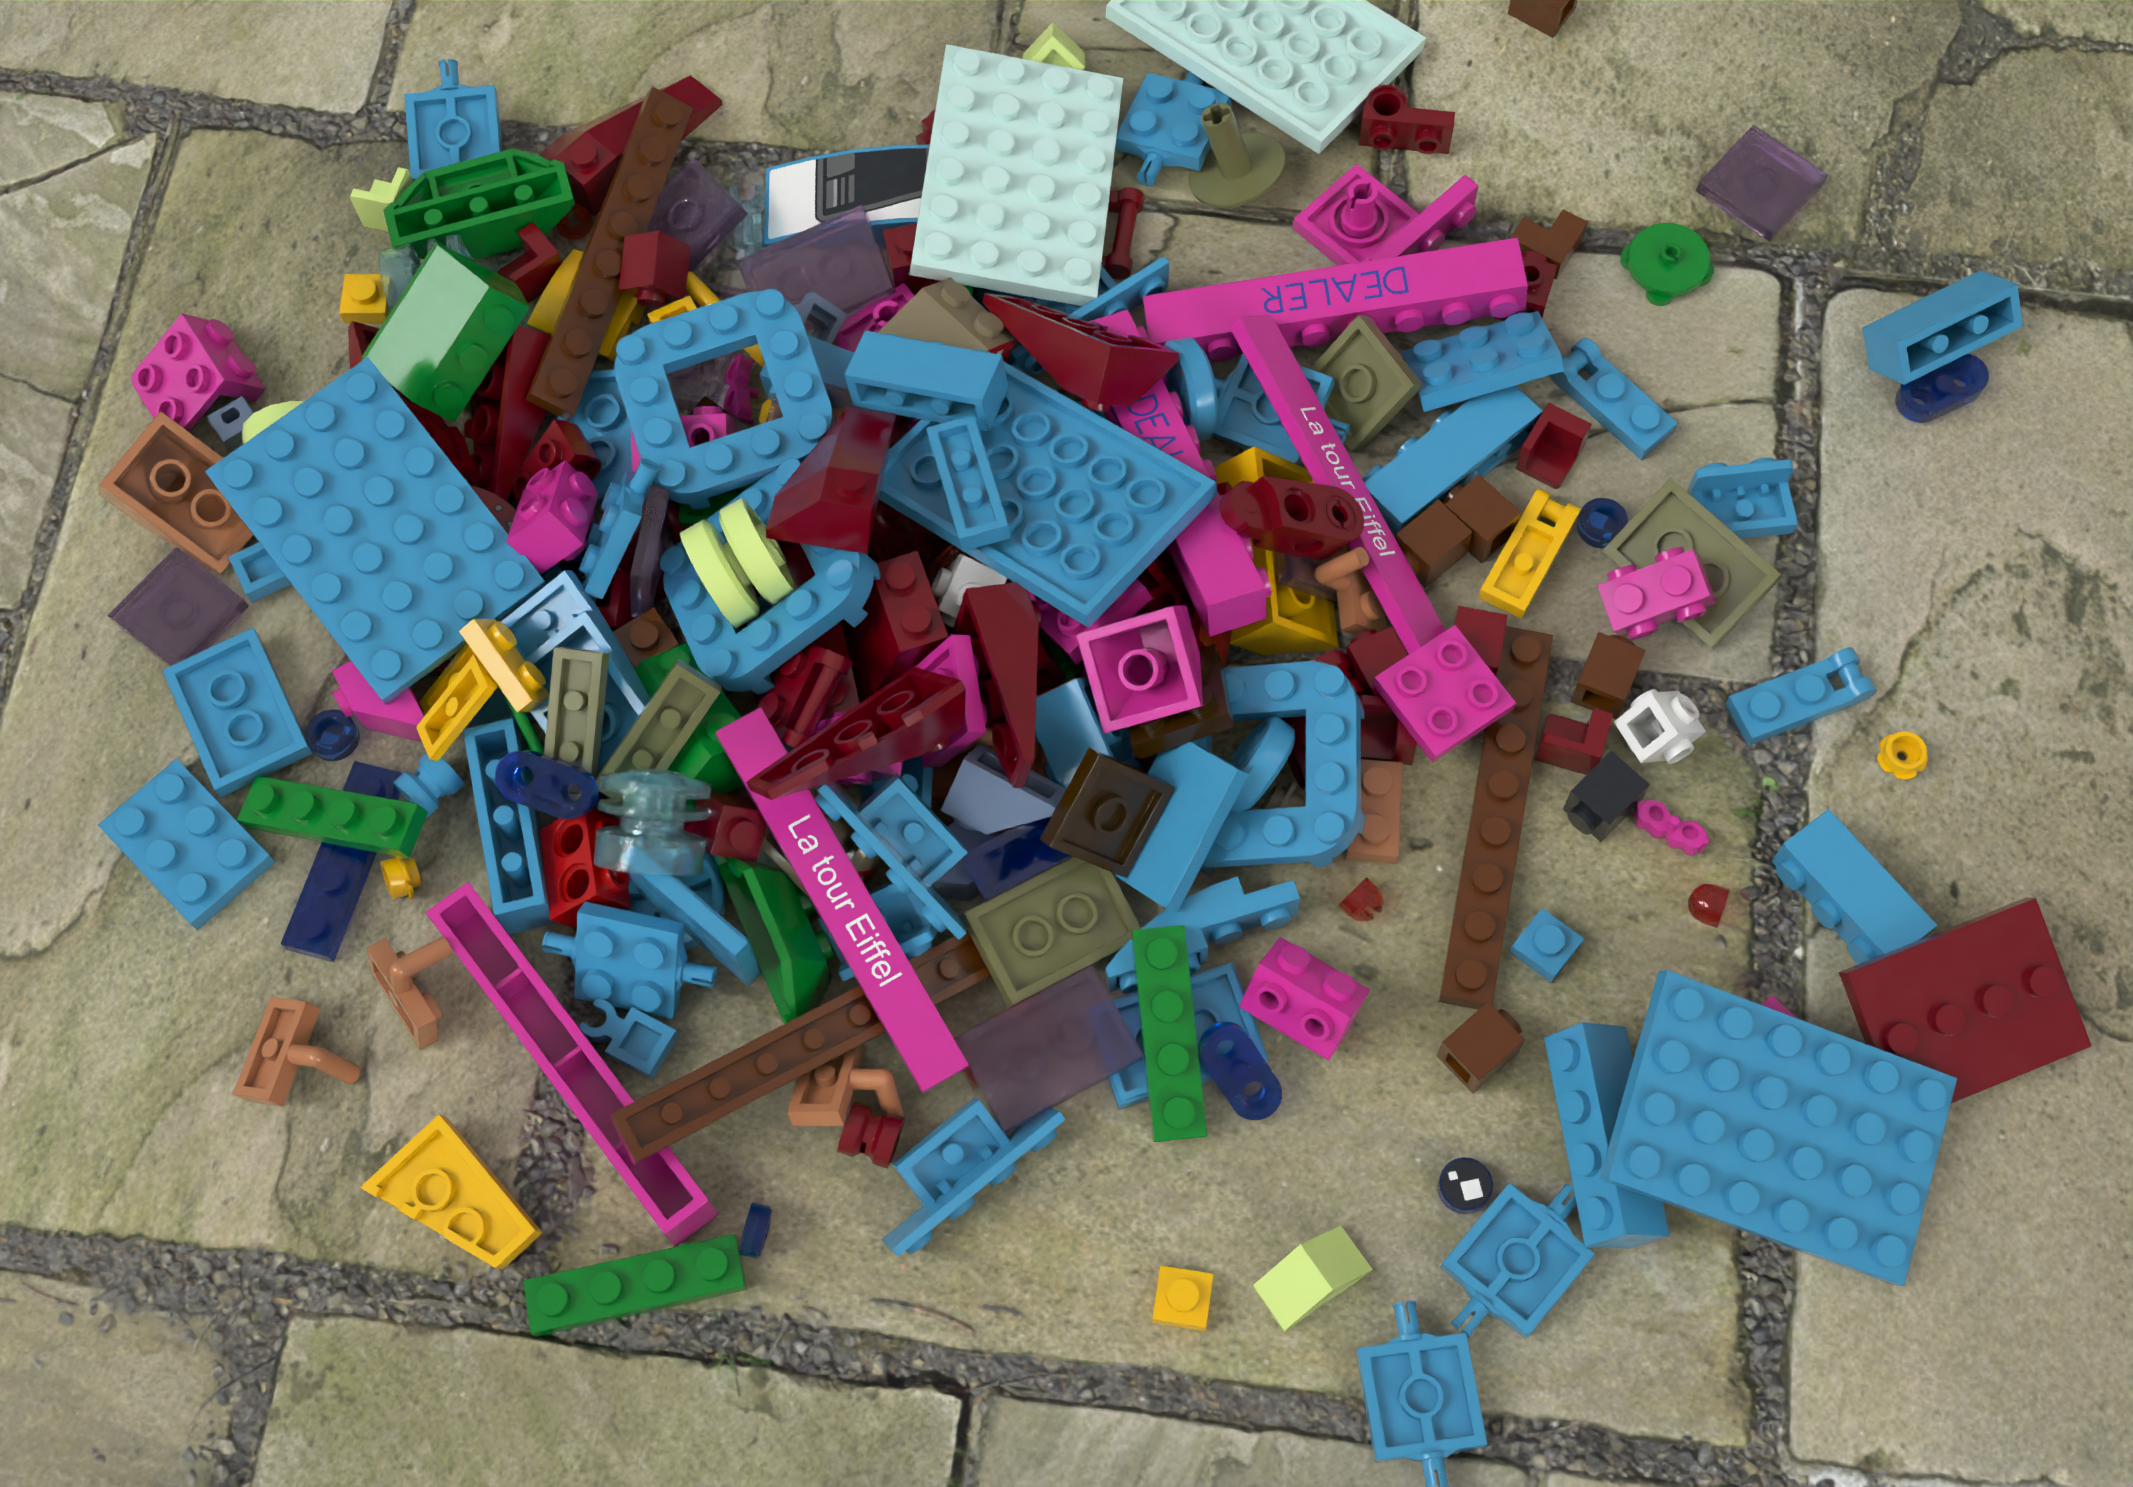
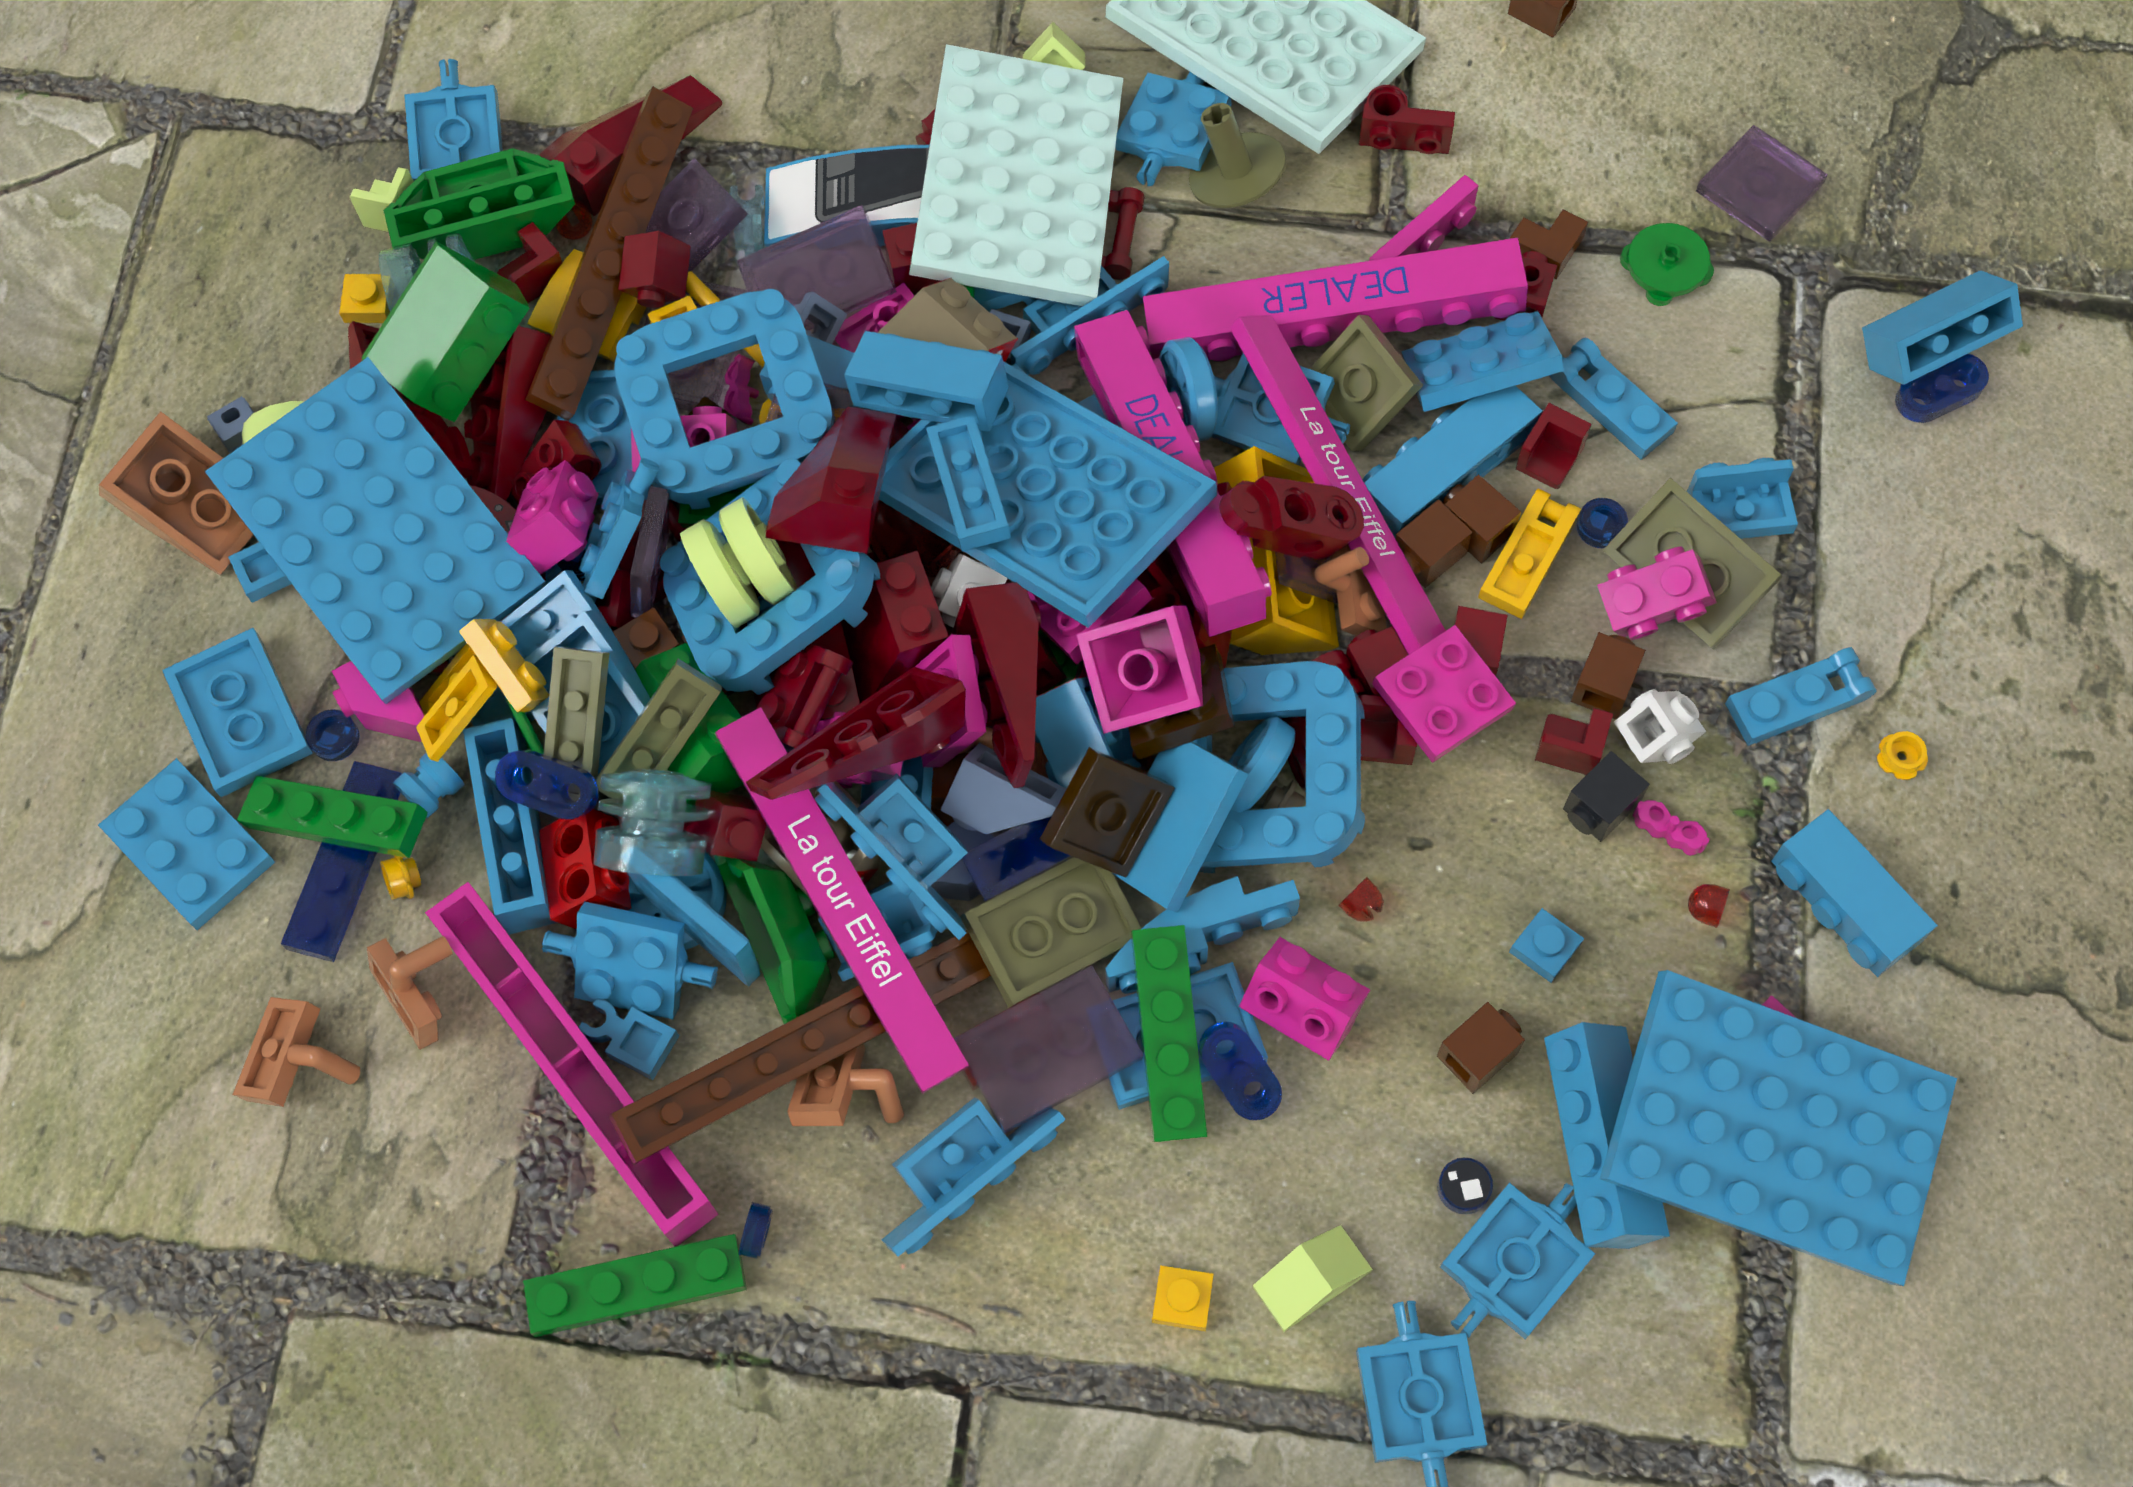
(178, 609): clear purple tile -> none
(192, 369): dark pink bracket -> none
(455, 1194): yellow wing -> none
(871, 1135): dark red wheel -> none
(1082, 354): dark red wedge -> none
(1353, 218): dark pink plate -> none
(1382, 809): nougat plate -> none
(1496, 825): reddish brown plate -> none
(1971, 1000): dark red plate -> none

